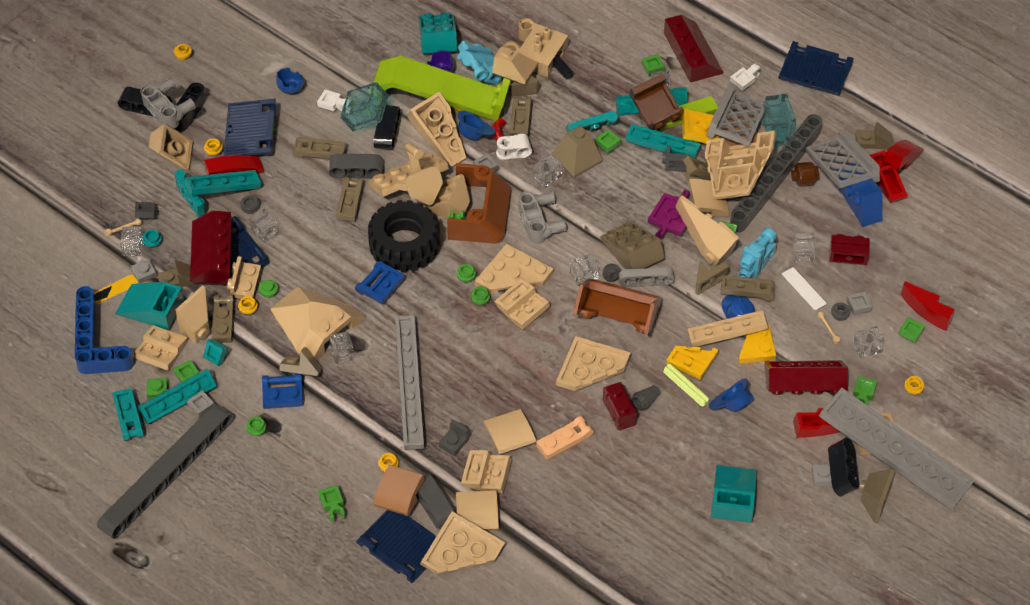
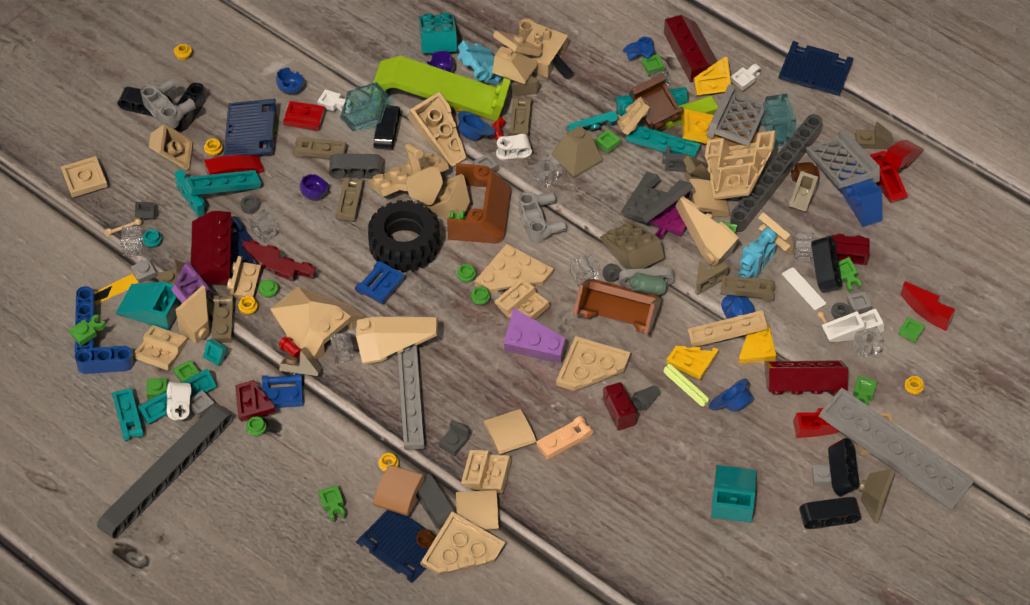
(83, 176): none -> tan plate
(86, 331): none -> bright green plate
(178, 398): none -> white piece
(187, 283): none -> medium lavender wing
(252, 401): none -> dark red wing
(271, 260): none -> dark red slope
(286, 344): none -> red pin
(304, 115): none -> red plate
(313, 187): none -> dark purple hair
(386, 335): none -> tan wedge
(425, 538): none -> reddish brown plate
(517, 43): none -> tan plate
(533, 339): none -> medium lavender wedge
(635, 112): none -> tan wing
(642, 46): none -> blue plate
(648, 284): none -> sand green head
(649, 202): none -> dark grey wing
(713, 79): none -> yellow wing
(784, 239): none -> tan slope
(803, 191): none -> dark tan slope
(826, 264): none -> black beam
(830, 513): none -> black beam
(845, 327): none -> white slope
(849, 274): none -> bright green plate

